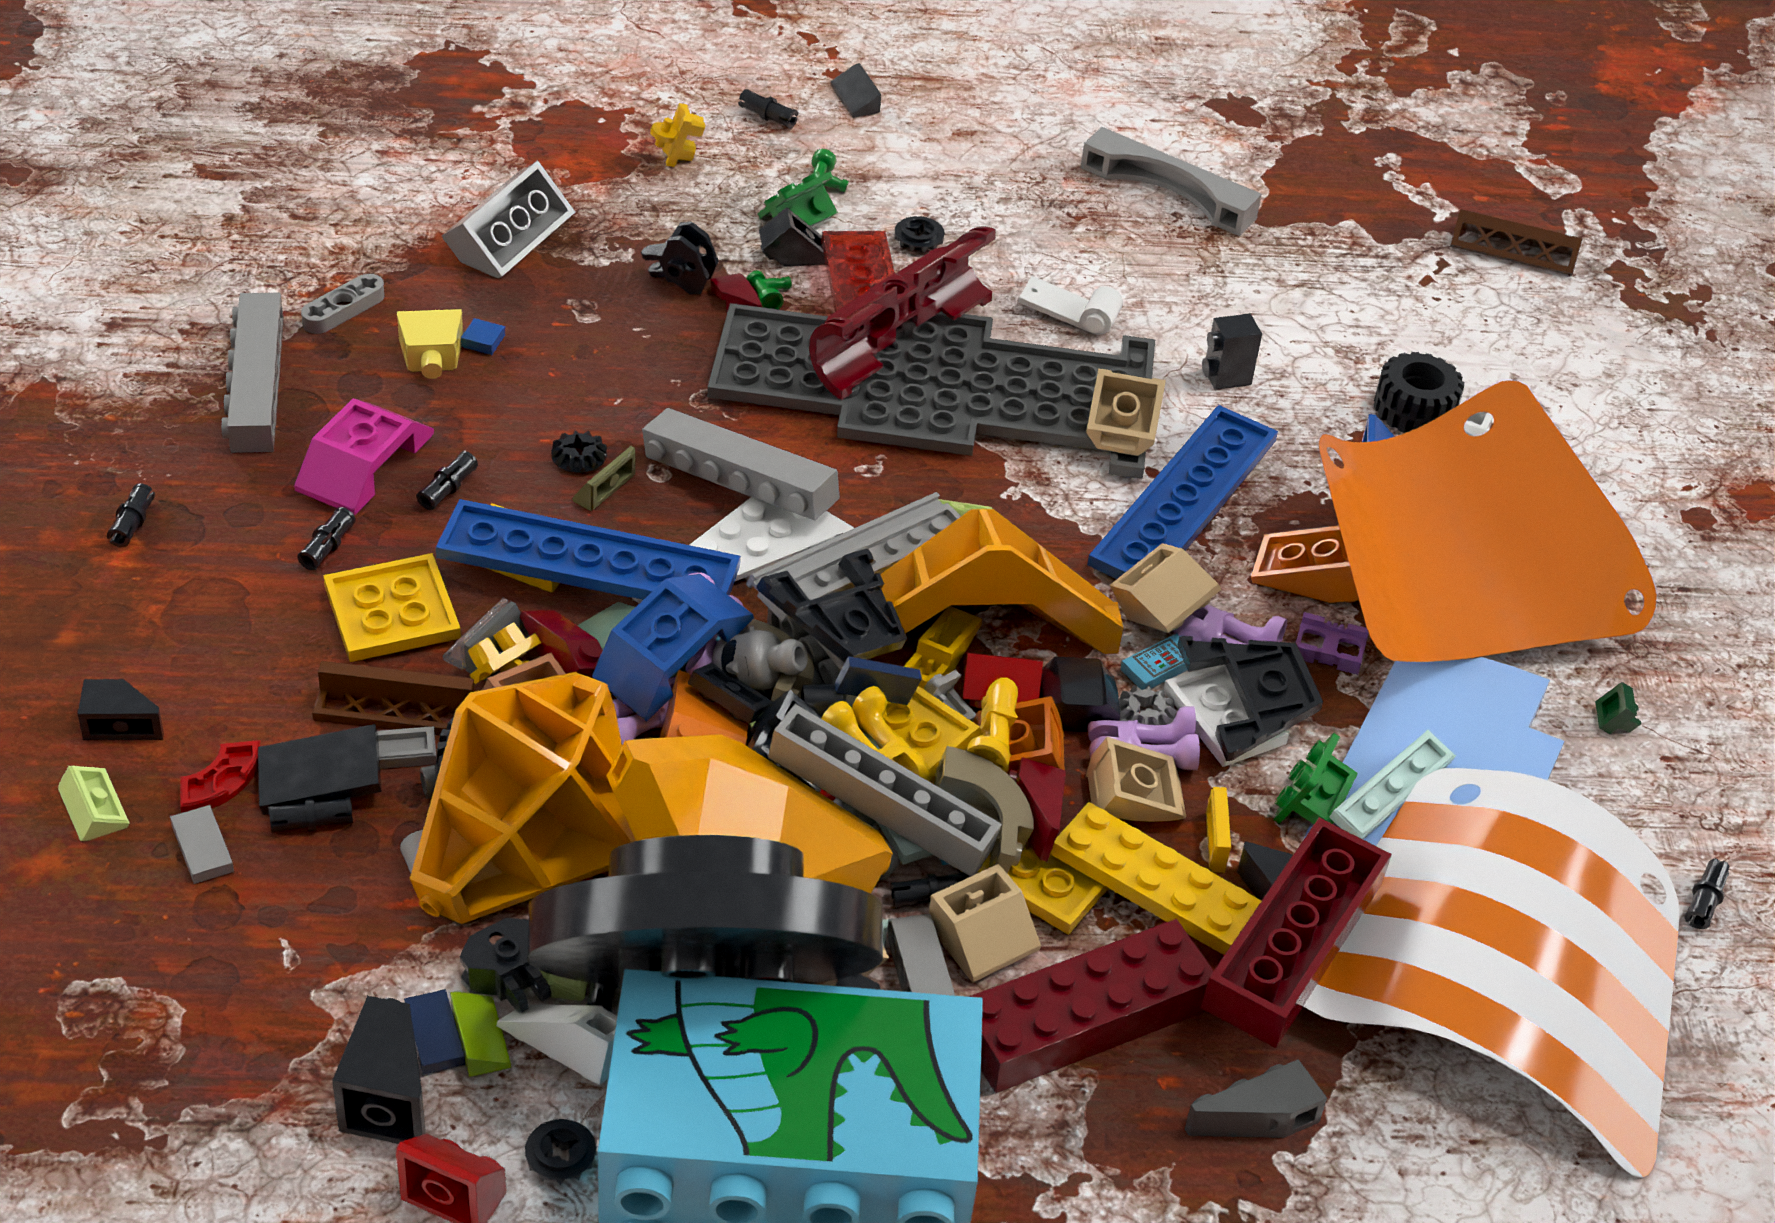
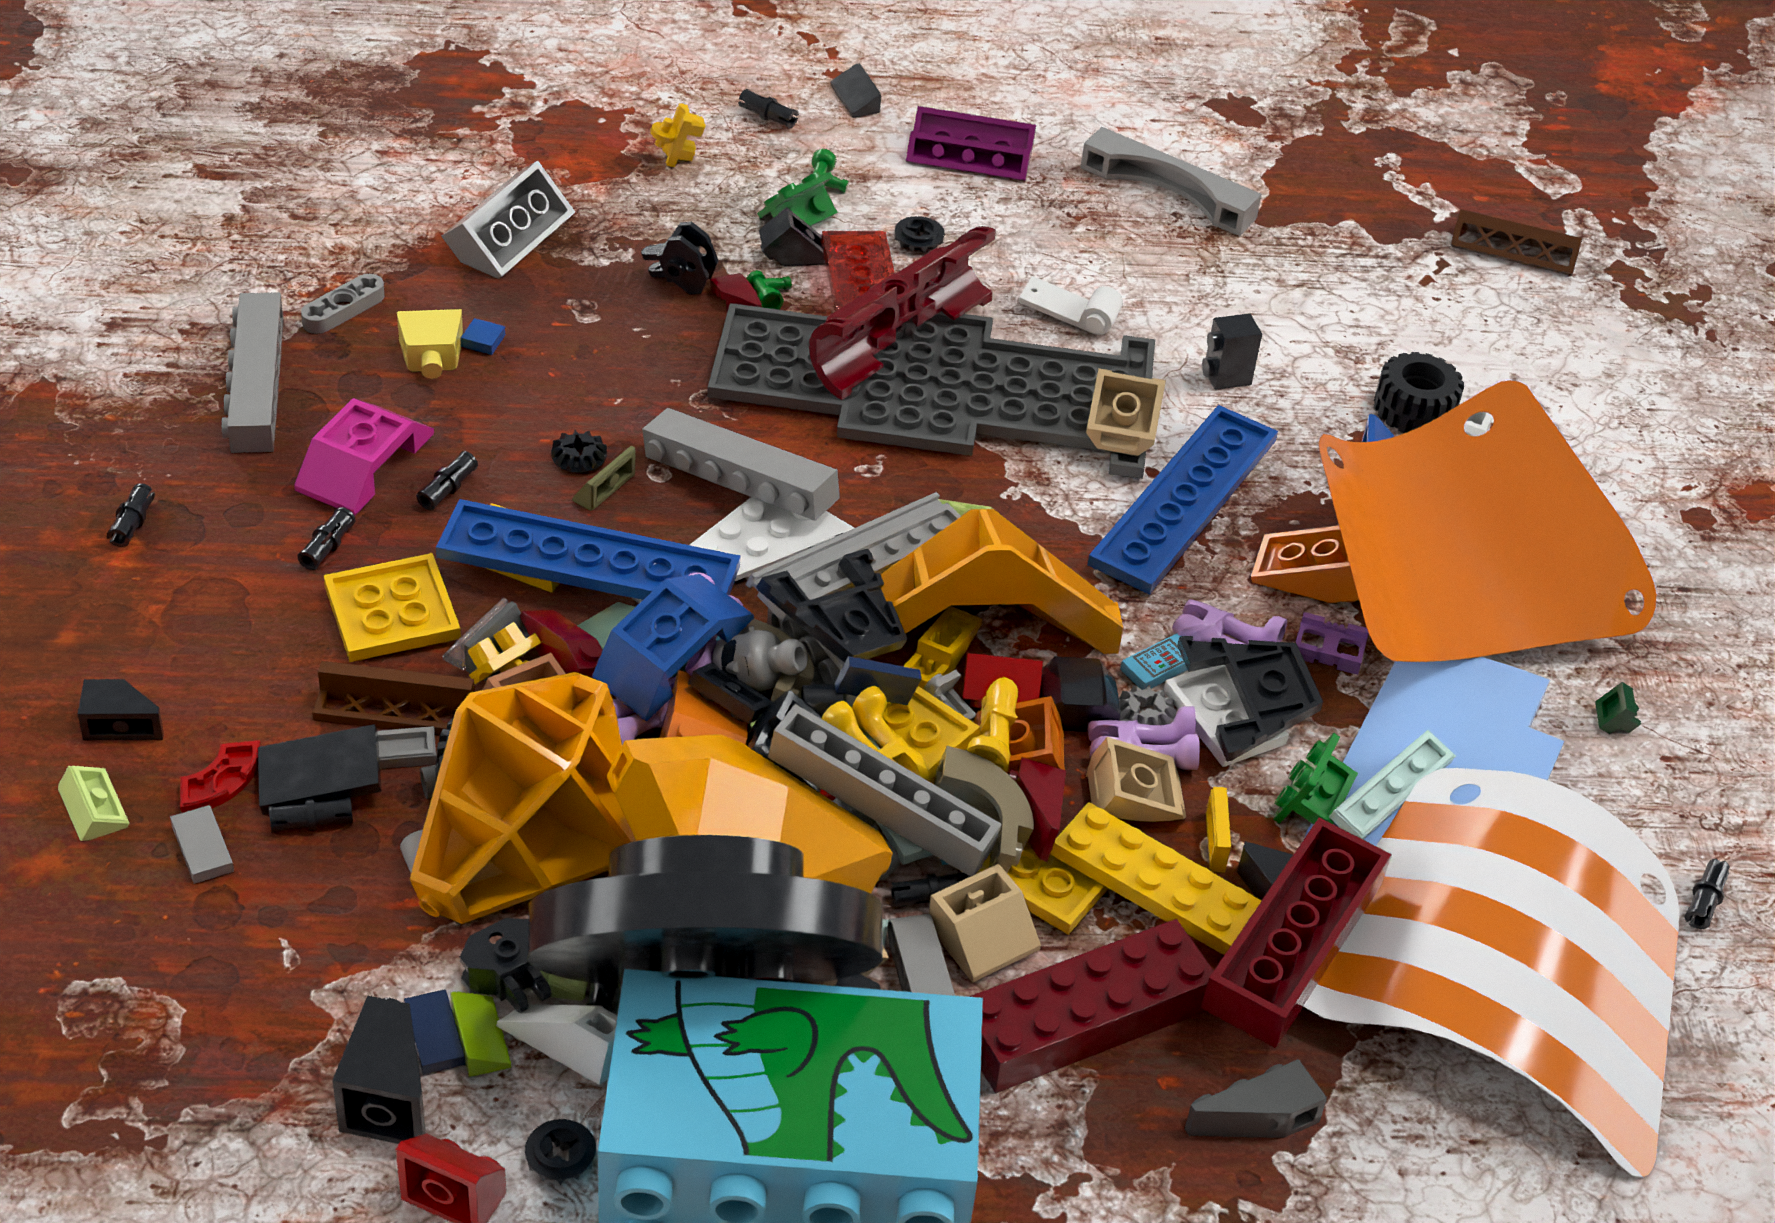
(971, 143): none -> magenta slope
(1164, 588): tan slope -> none

